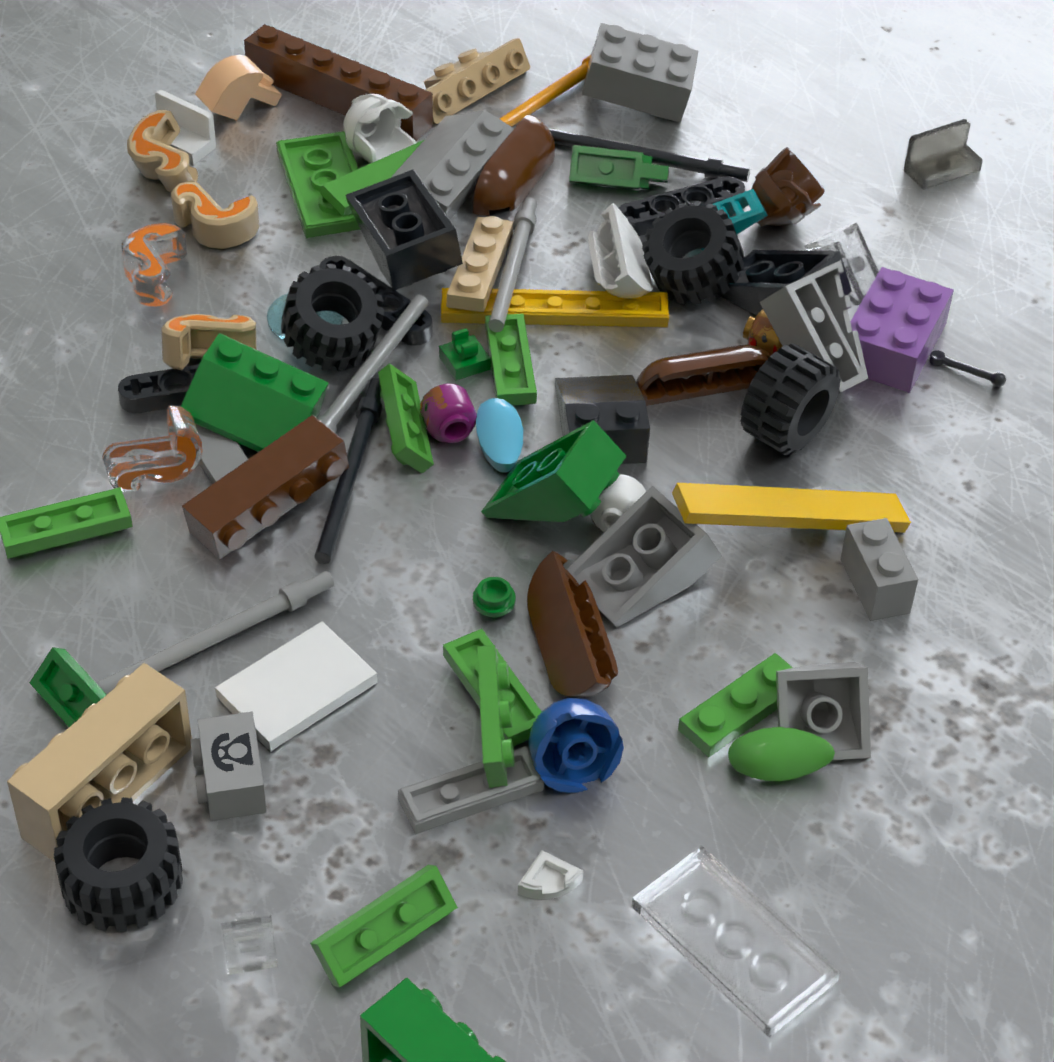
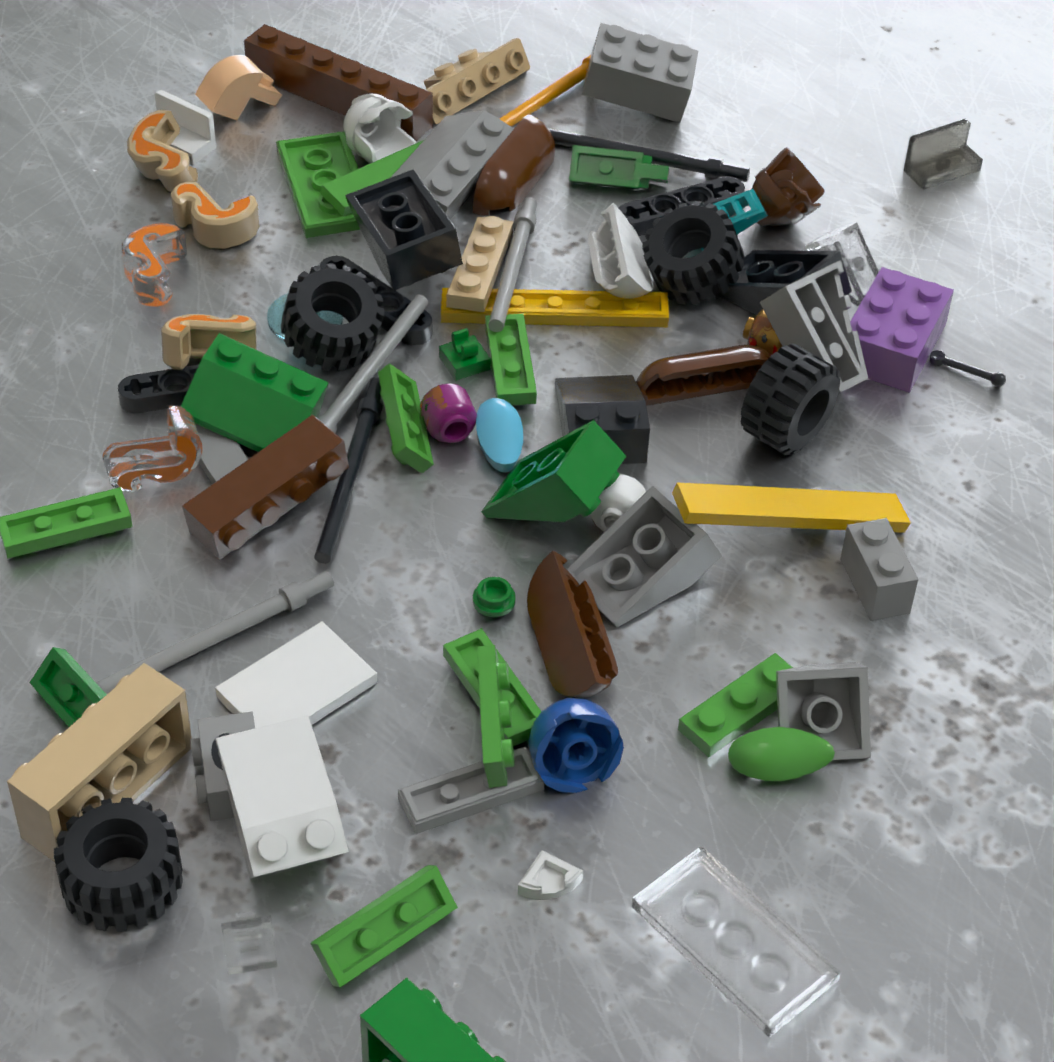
(281, 796): none -> white slope

